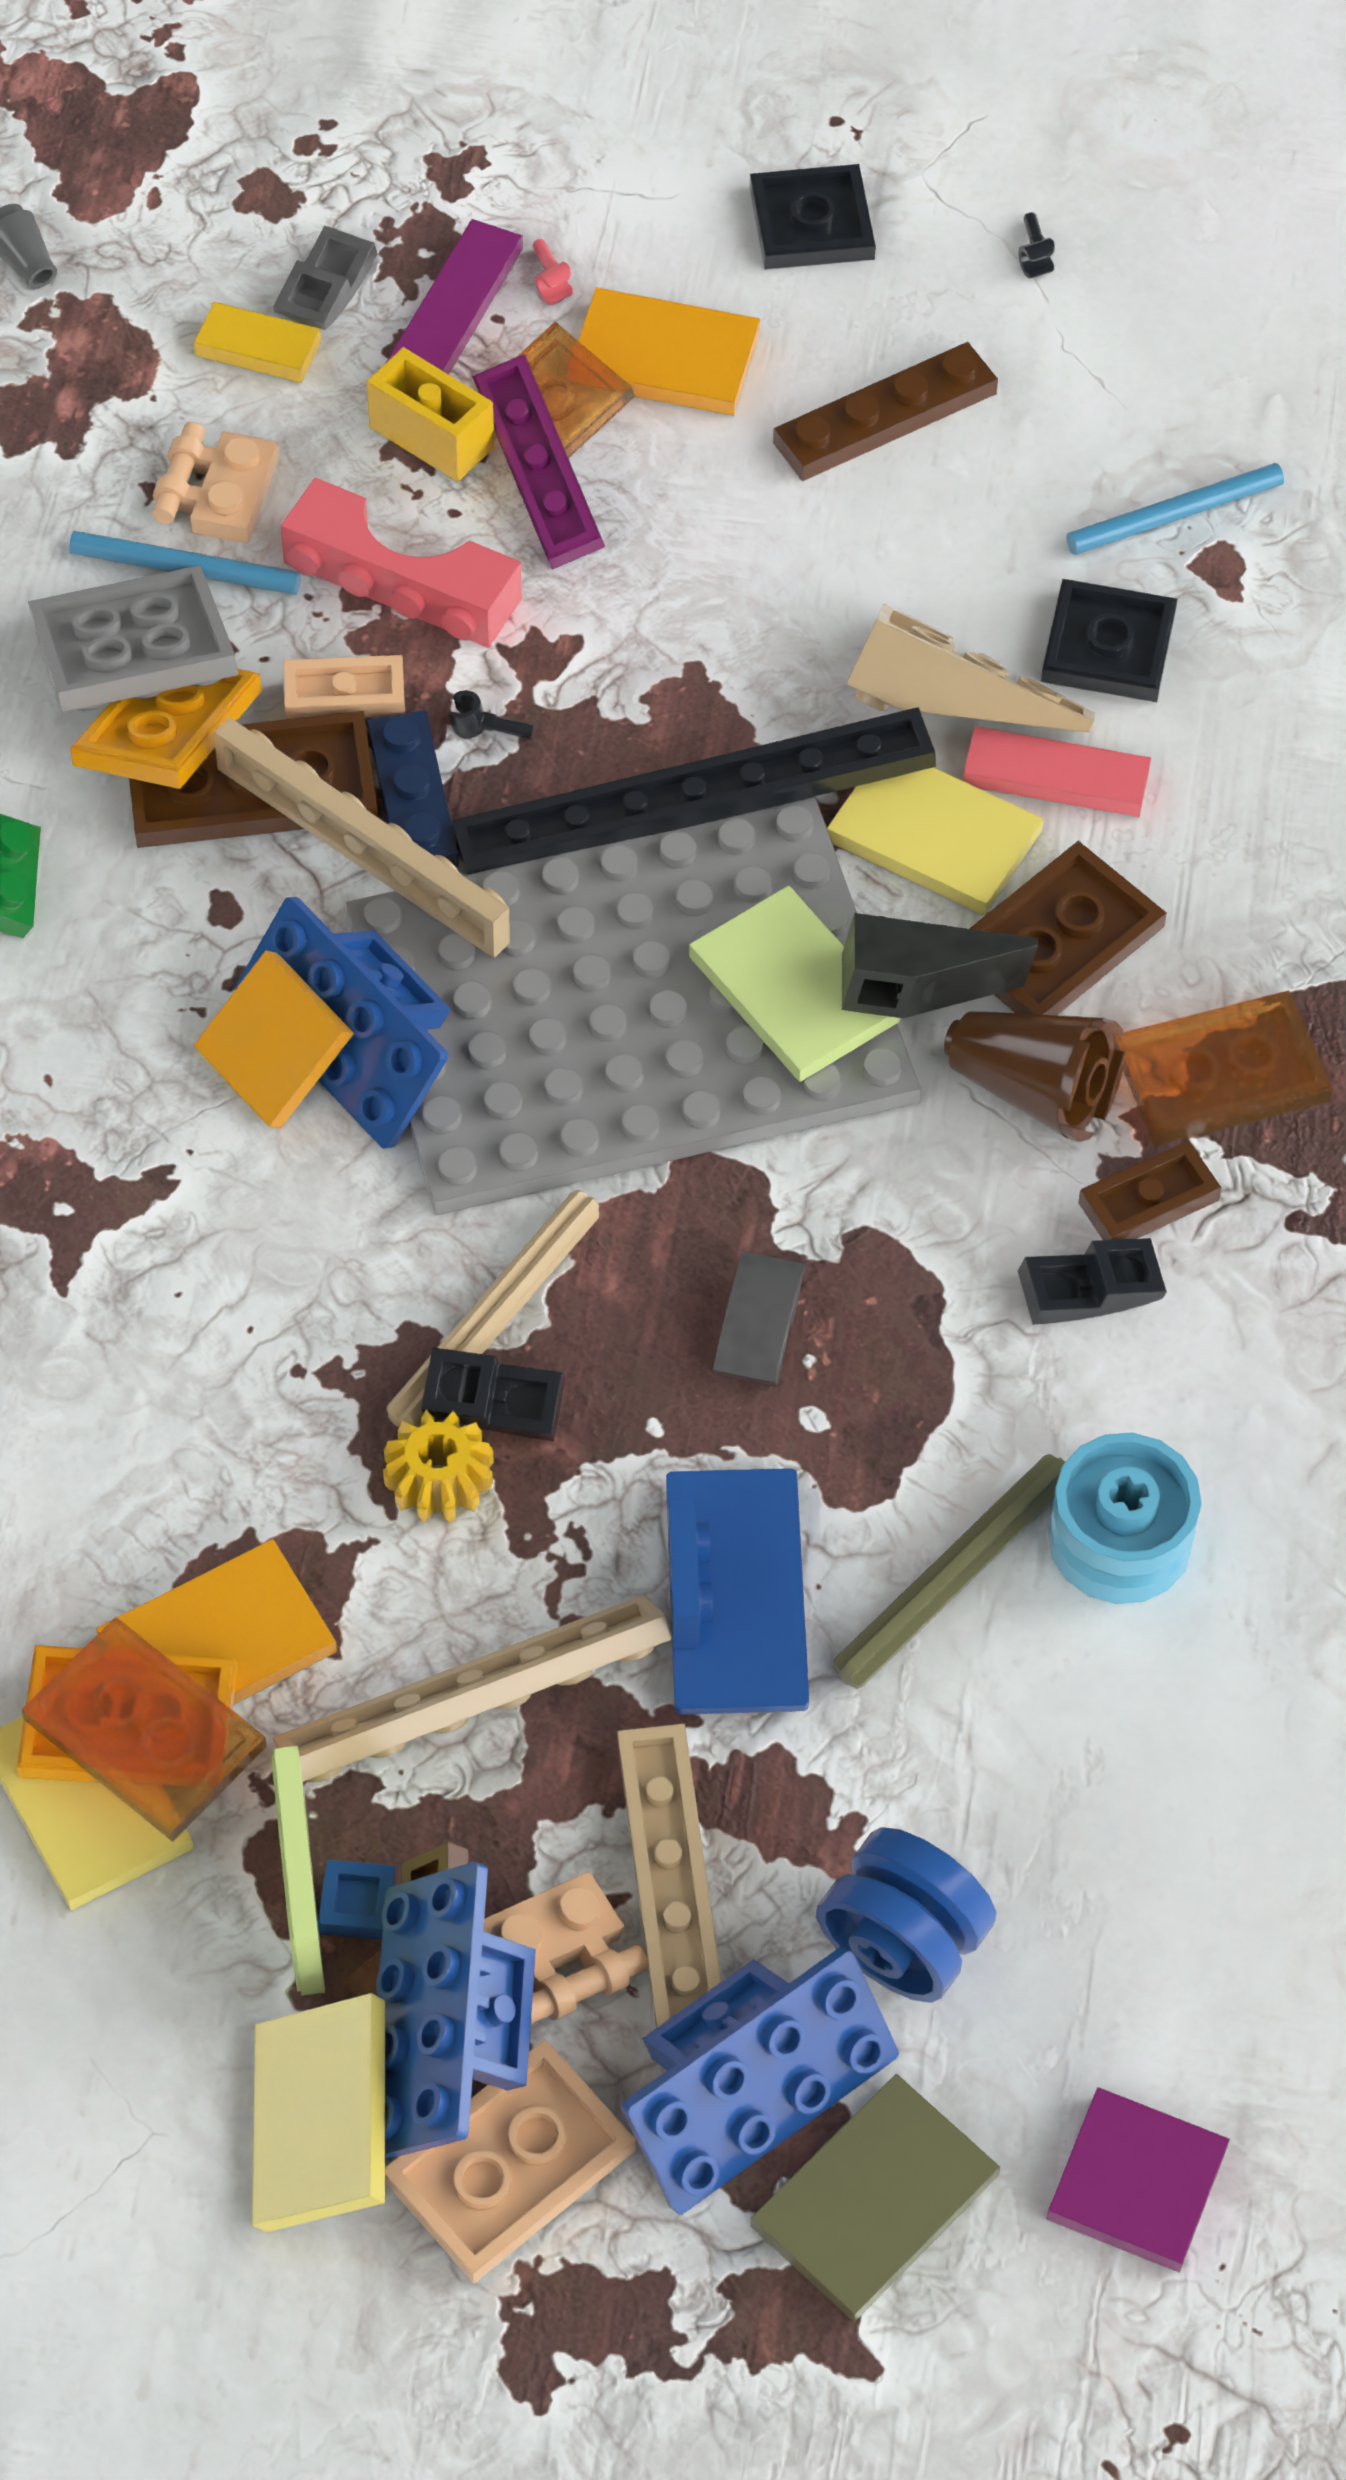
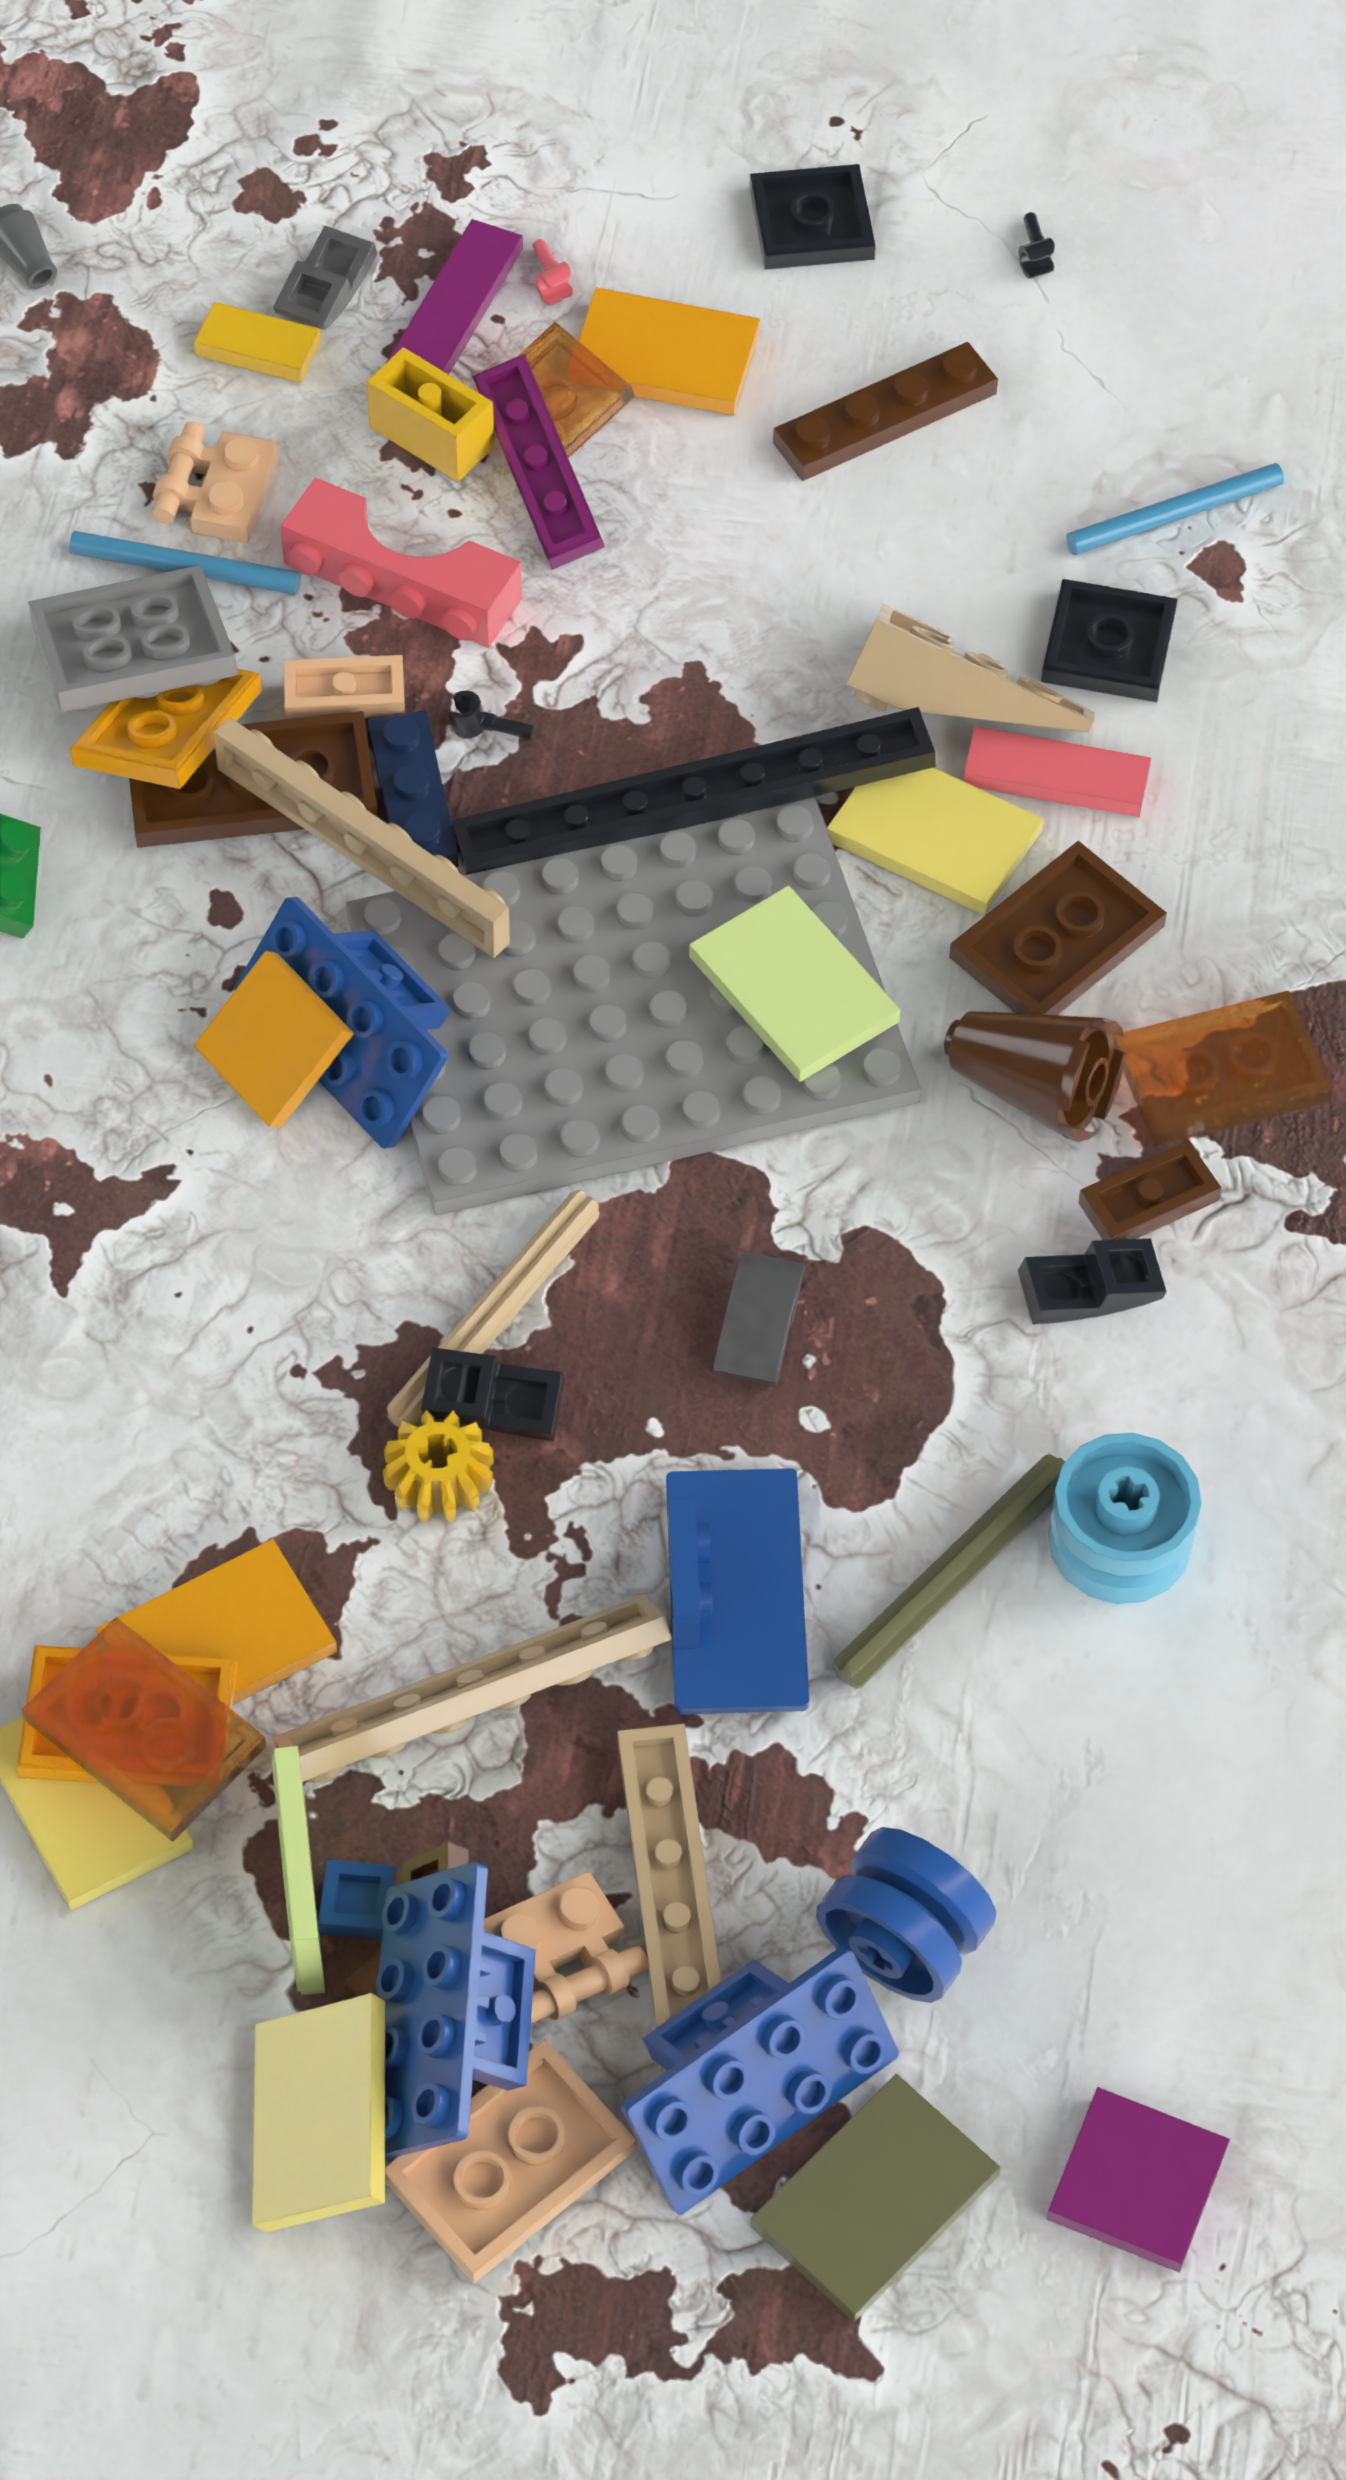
(921, 967): pearl dark grey slope -> none

